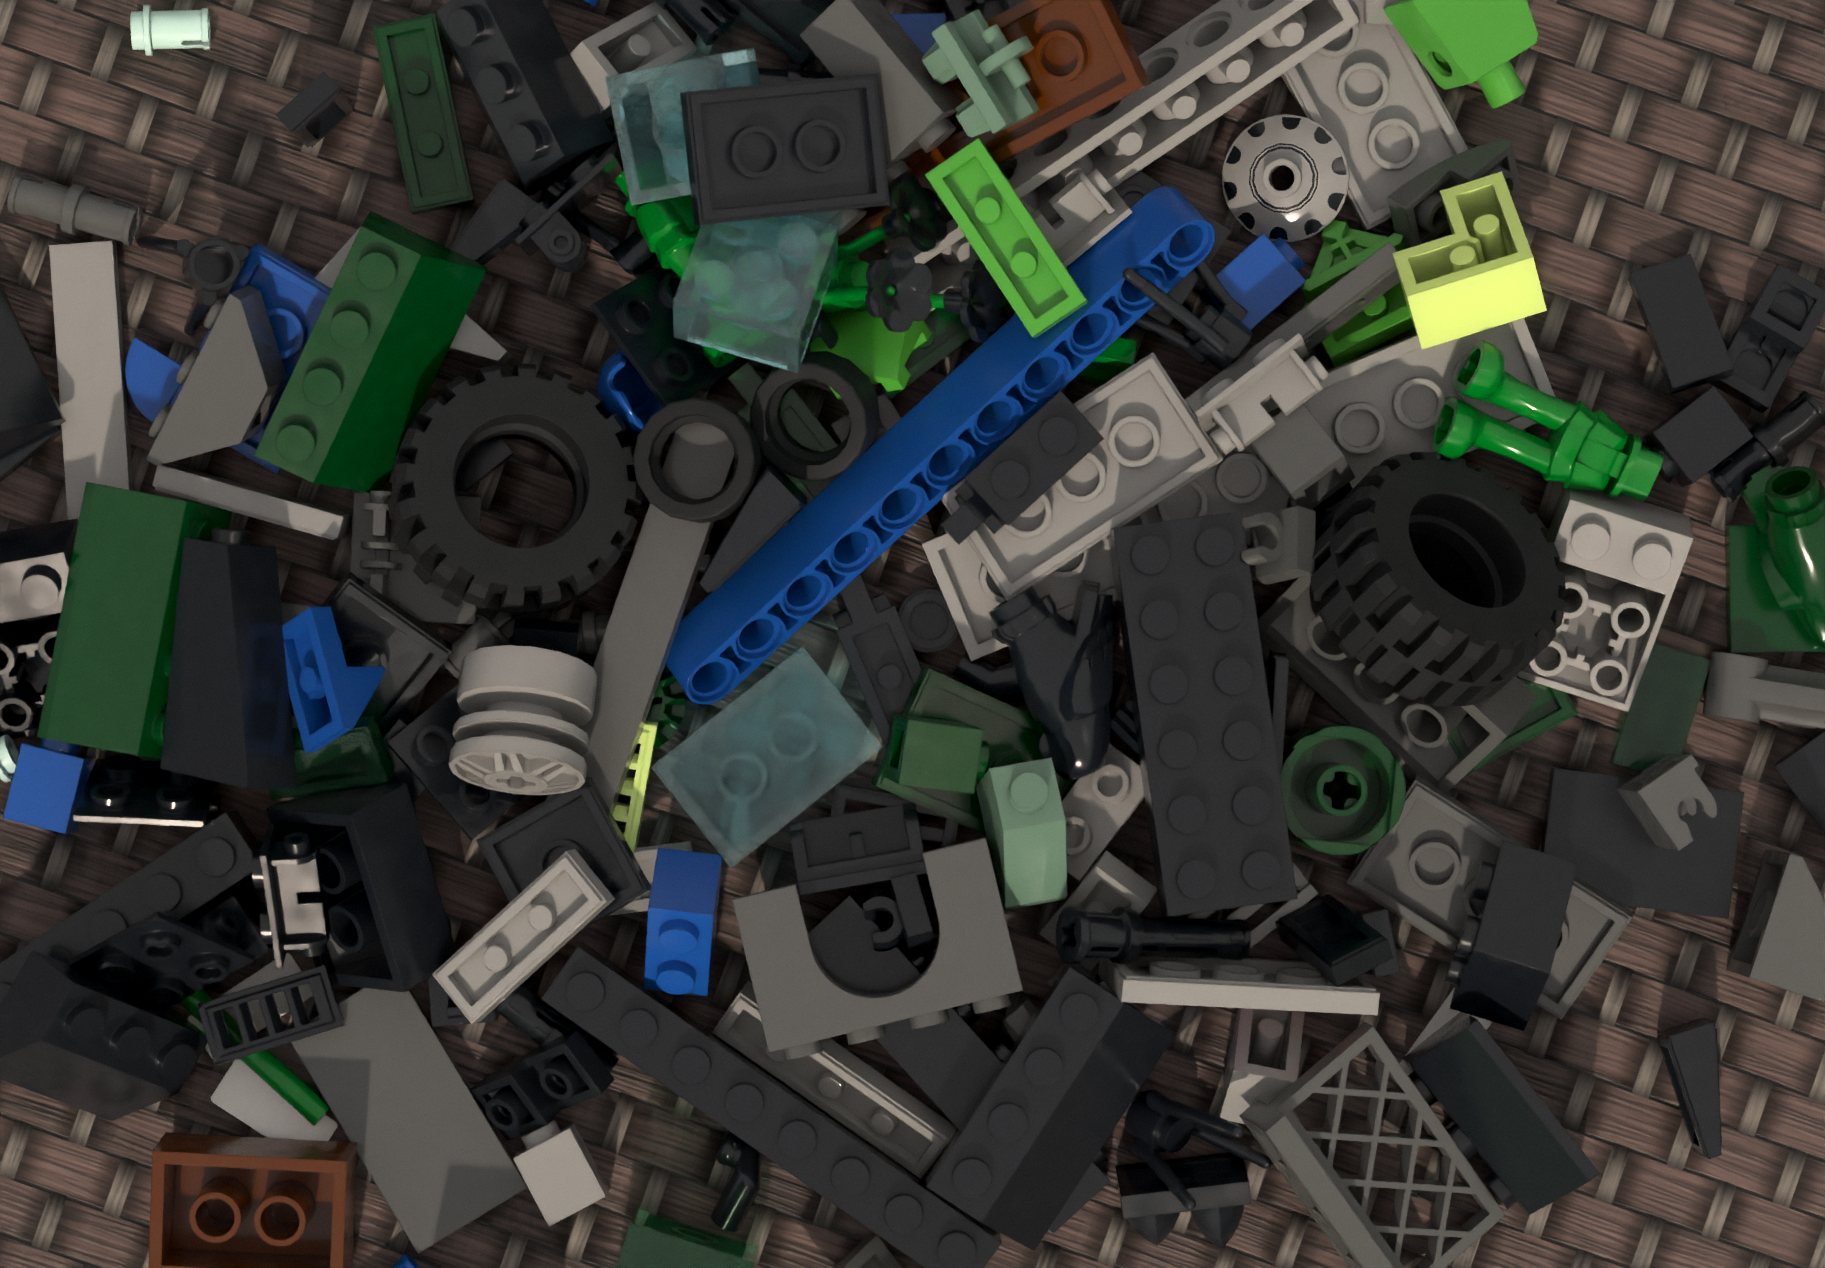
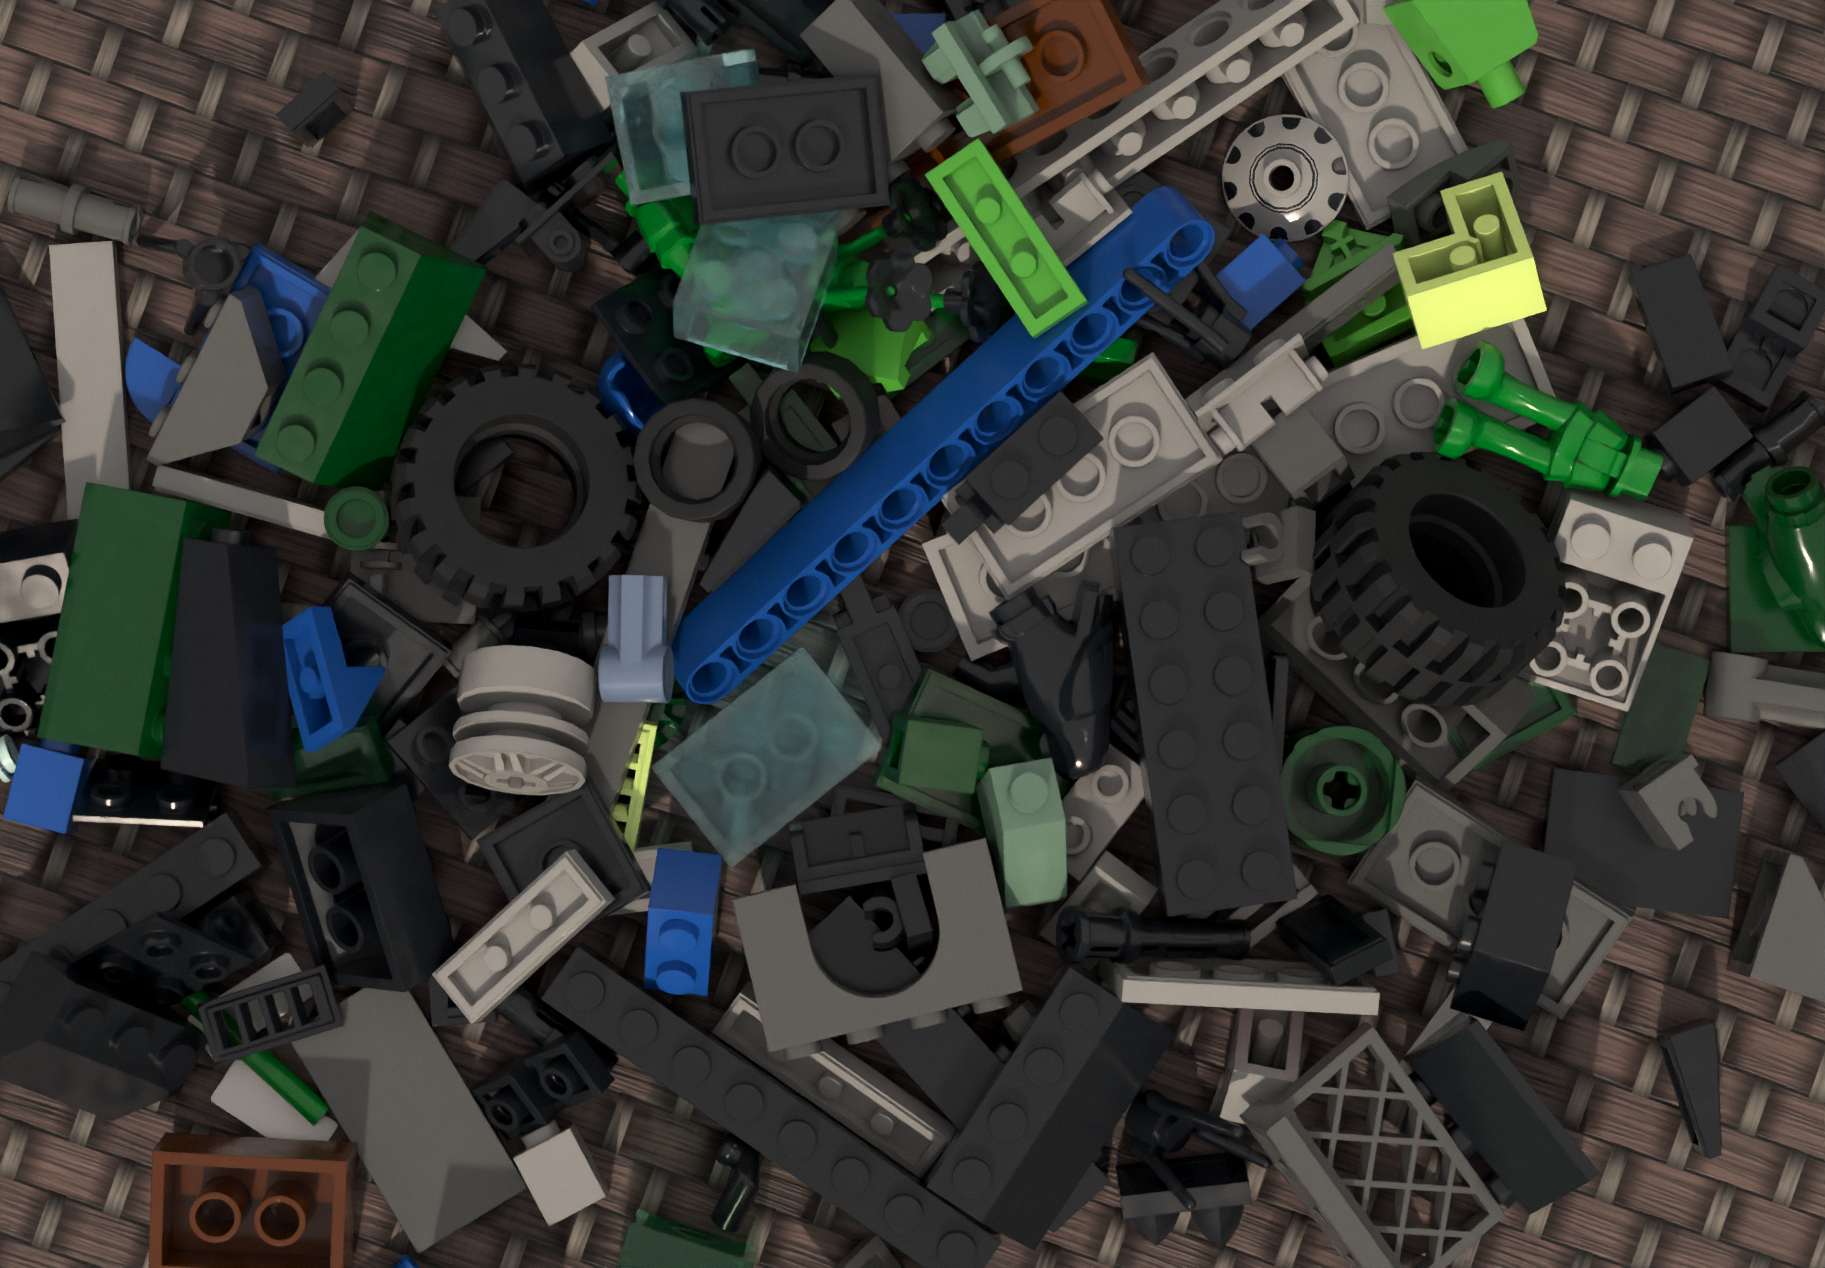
(170, 29): light aqua pin -> none
(284, 872): black hinge -> none
(356, 519): none -> dark green tile
(423, 113): dark green tile -> none
(636, 660): none -> sand blue piece

